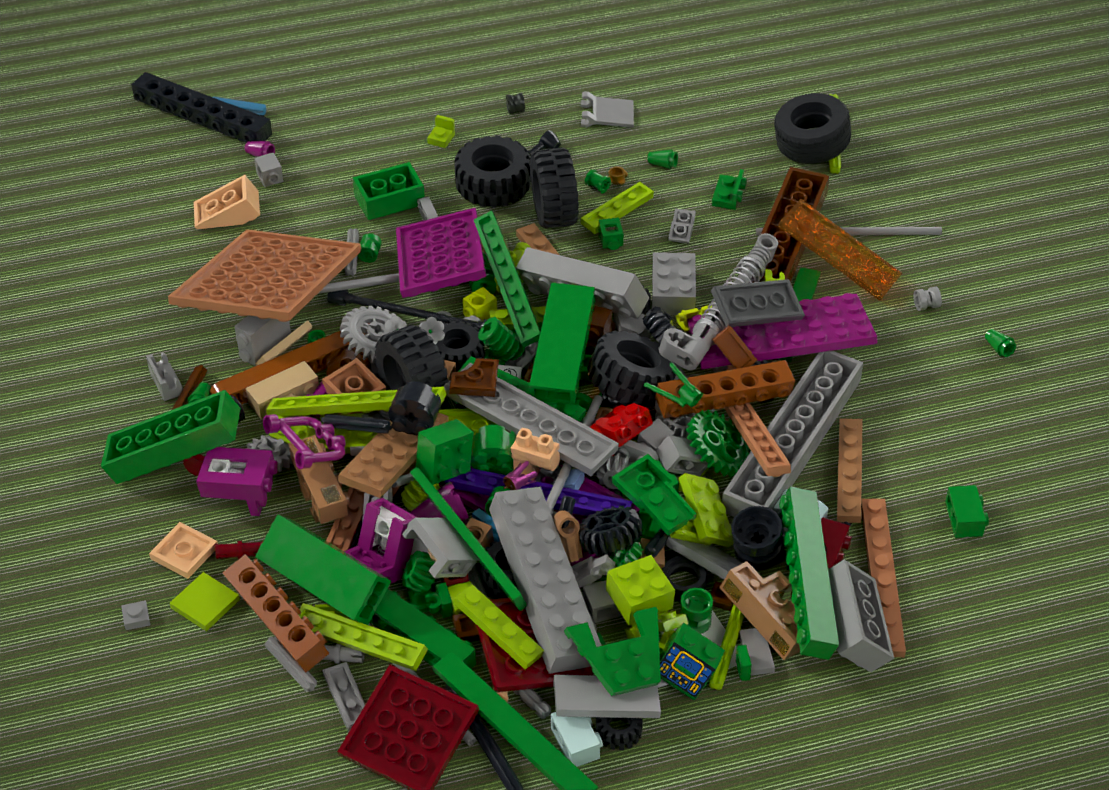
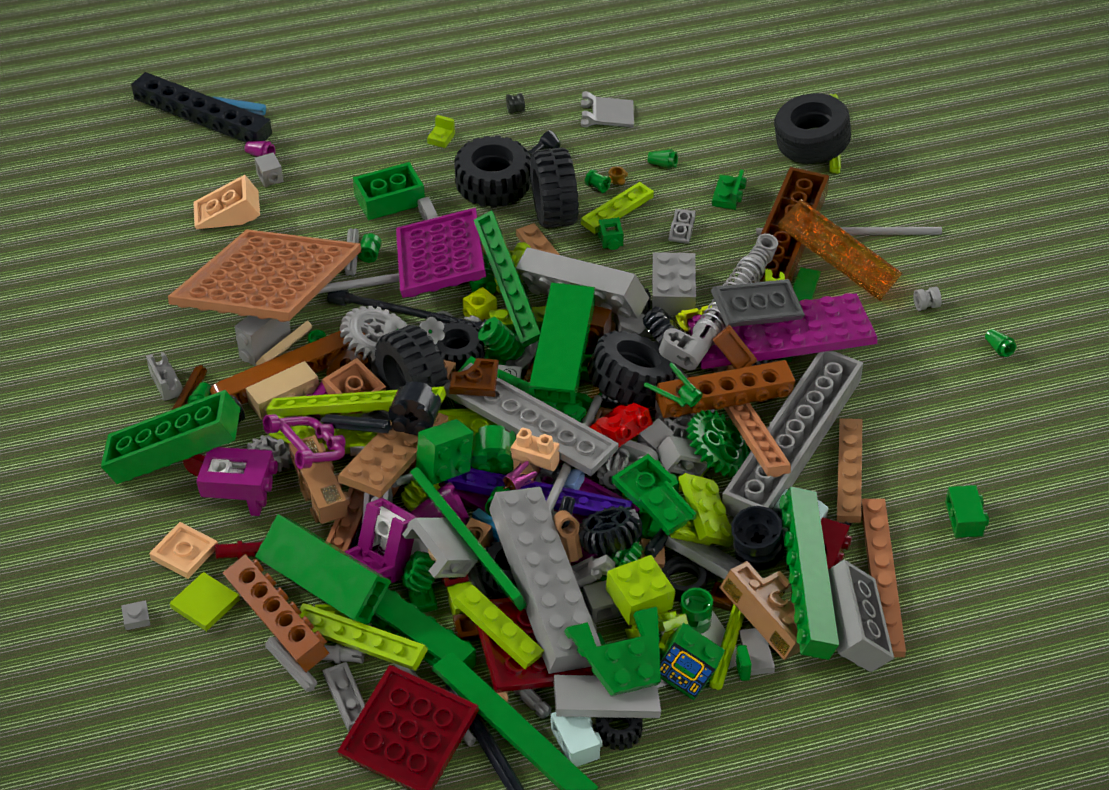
(442, 600): green tile -> none

